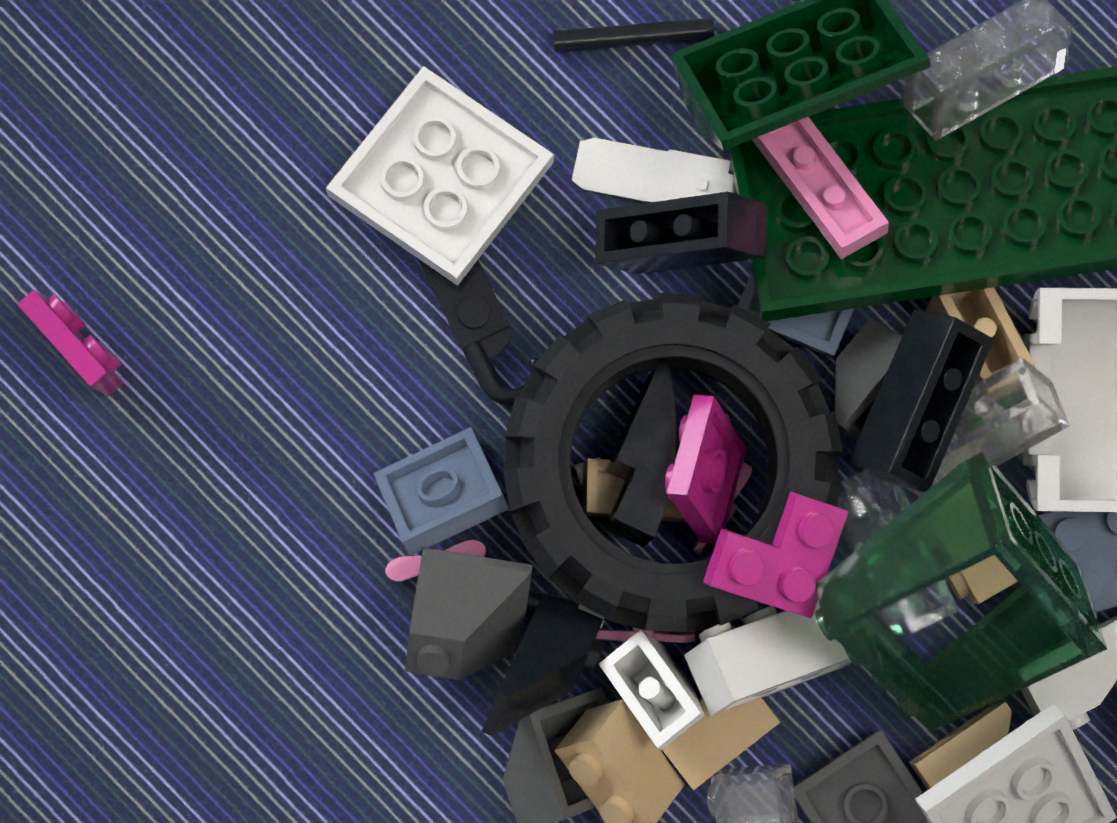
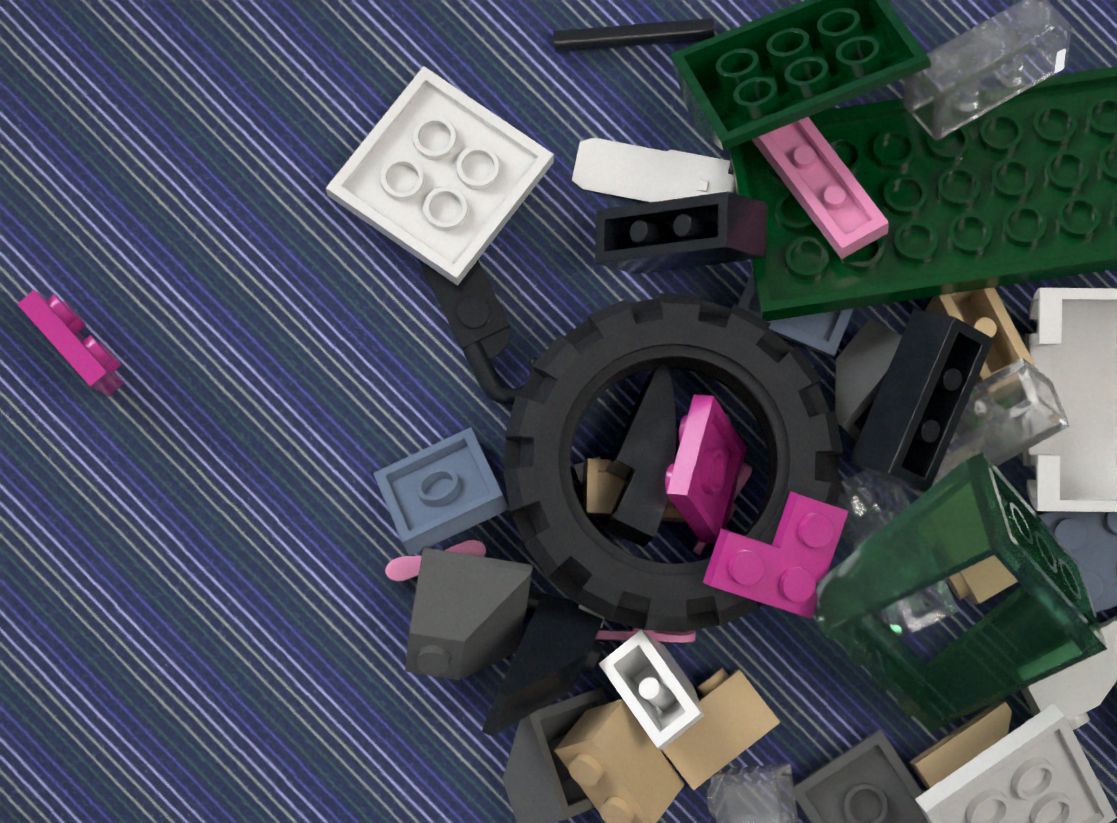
(761, 658): white brick -> none

